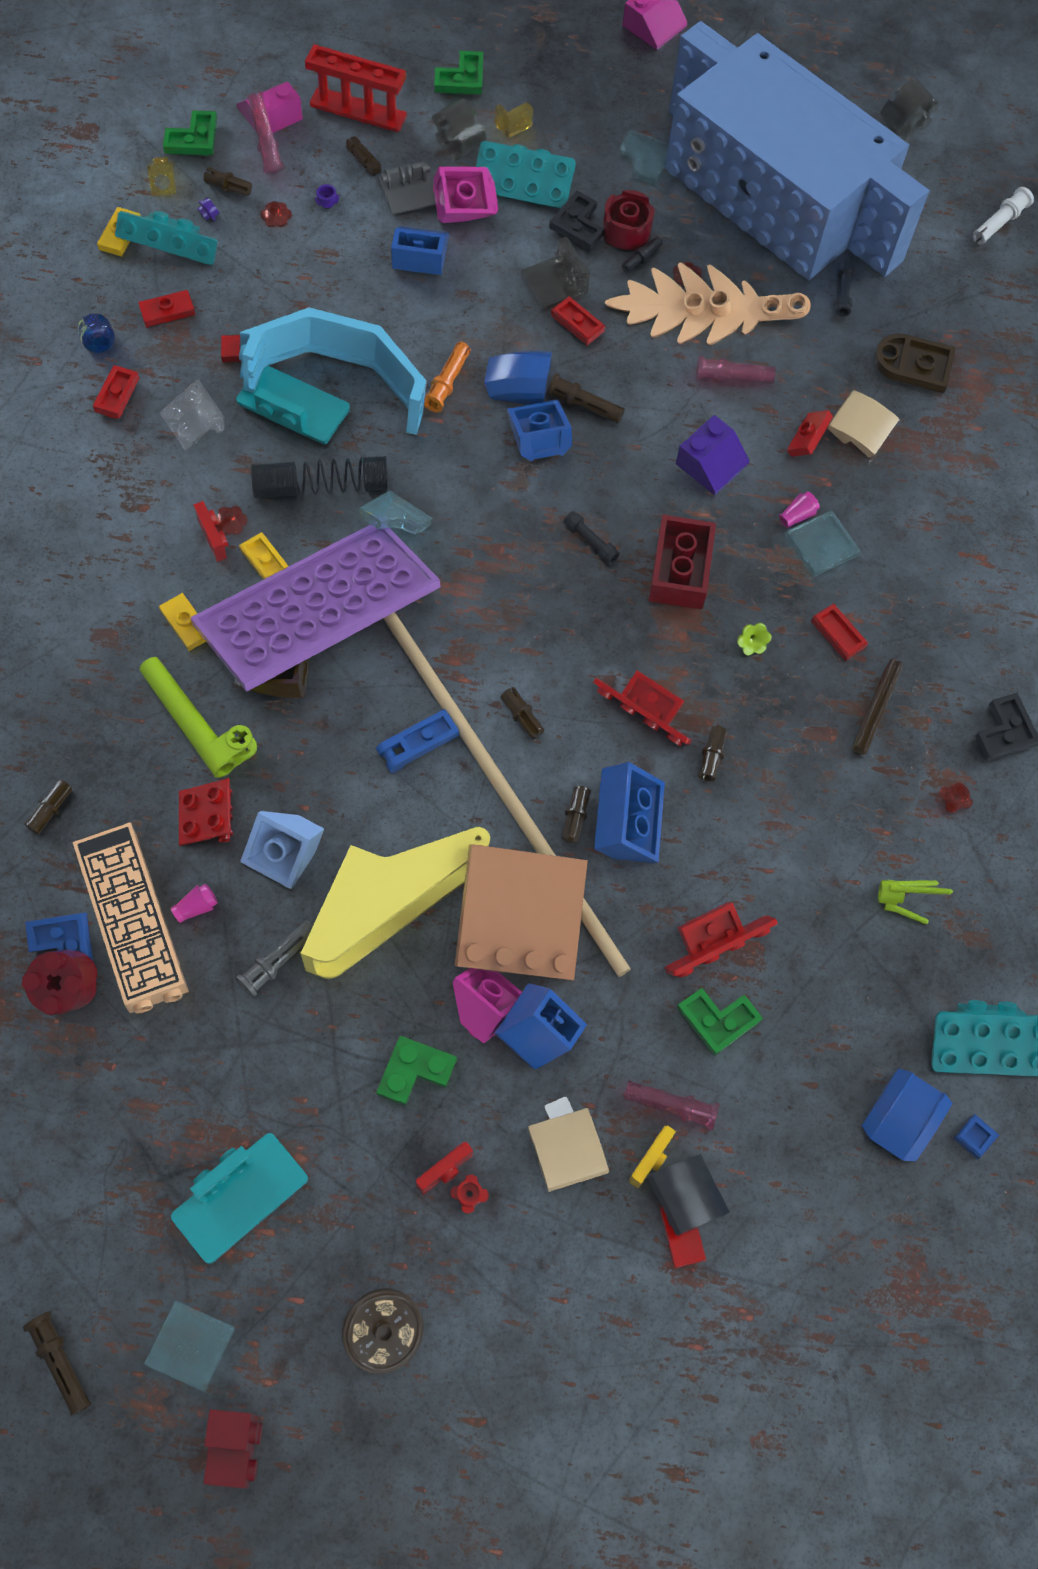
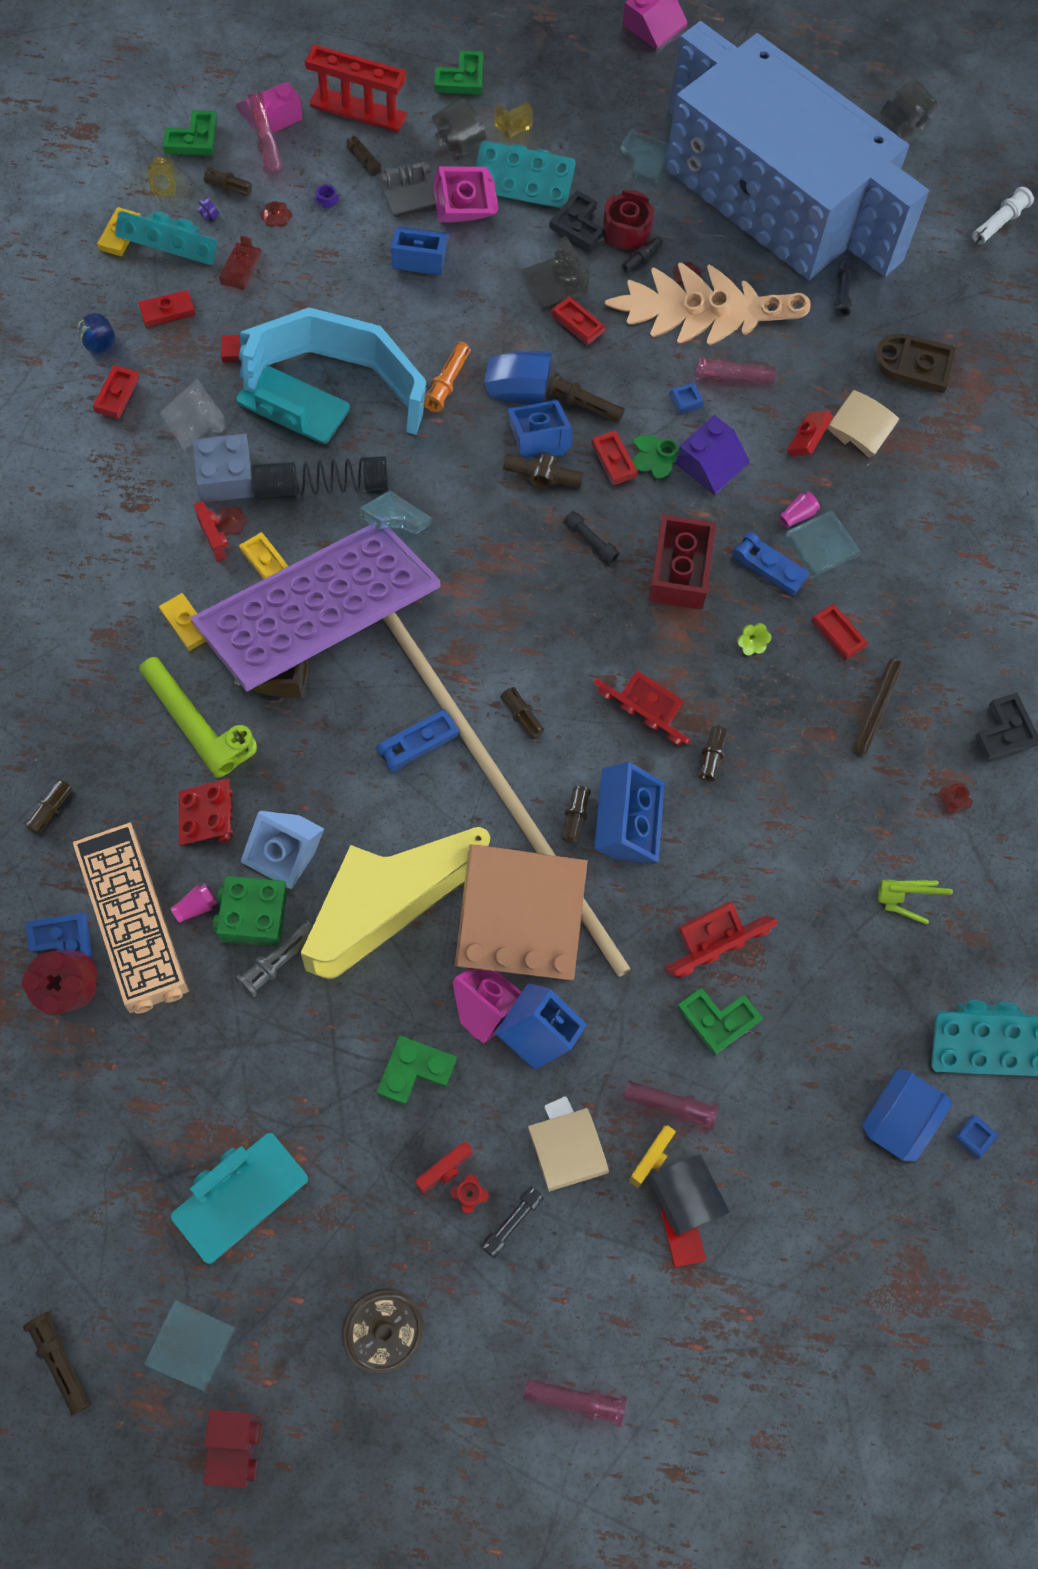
(223, 467): none -> sand blue piece
(240, 264): none -> clear red plate
(251, 911): none -> green brick
(495, 1242): none -> black bar
(543, 471): none -> dark brown pin
(592, 1404): none -> clear pink pin
(614, 457): none -> red plate
(652, 456): none -> green plate
(686, 398): none -> blue tile
(770, 564): none -> blue plate

